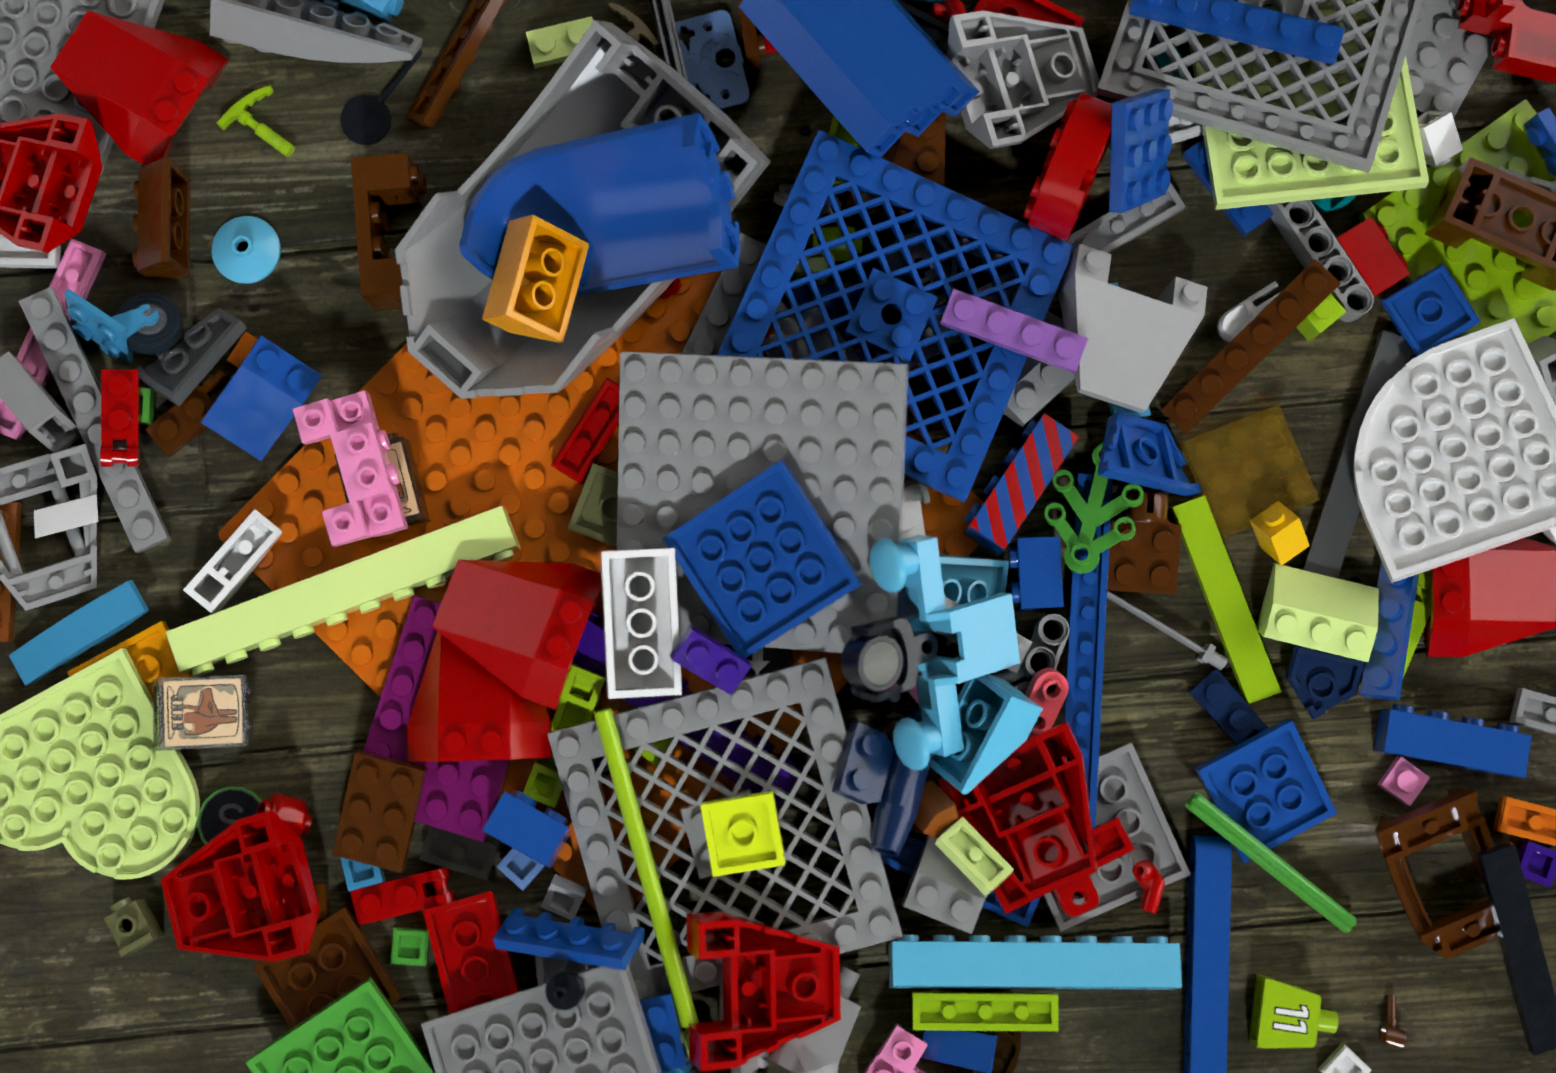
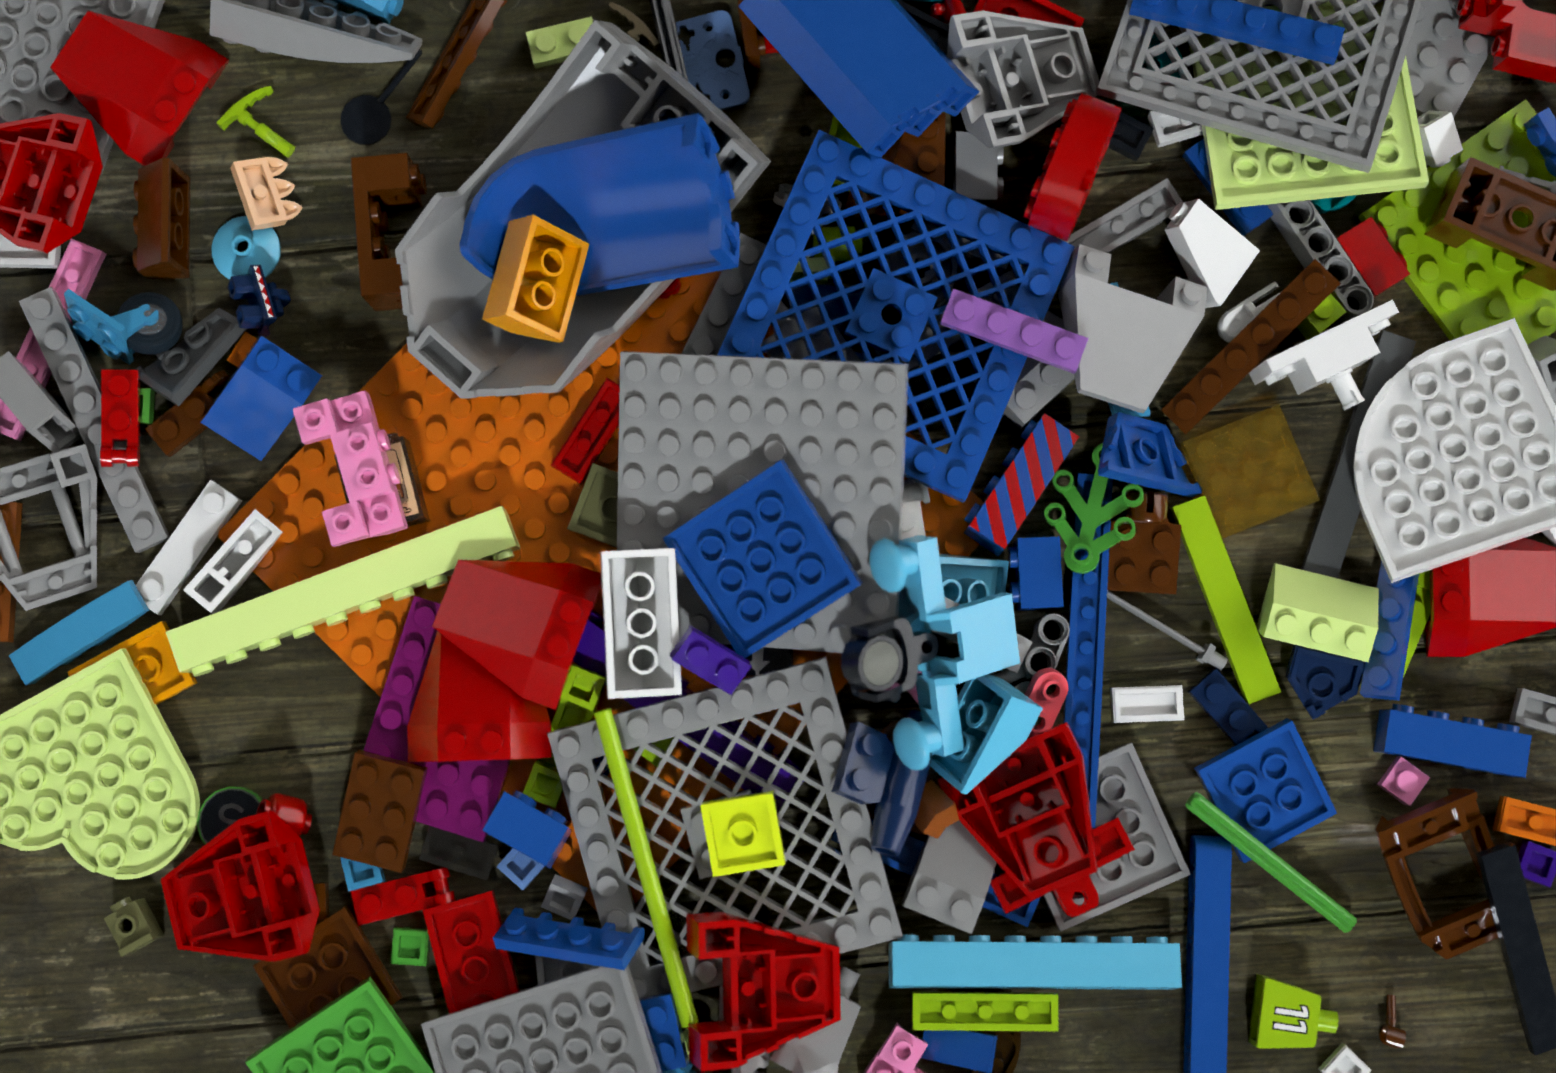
(65, 516): white sticker -> none
(186, 546): none -> white plate
(201, 712): brick -> none
(263, 193): none -> light nougat plate
(264, 300): none -> dark blue hips
(571, 986): black tile -> none
(974, 856): yellowish green plate -> none
(976, 169): none -> light grey brick
(1140, 149): blue plate -> none
(1147, 704): none -> white tile
(1152, 884): red arm -> none
(1209, 249): none -> white slope
(1279, 533): yellow brick -> none
(1330, 356): none -> white brick
(1430, 311): blue plate -> none

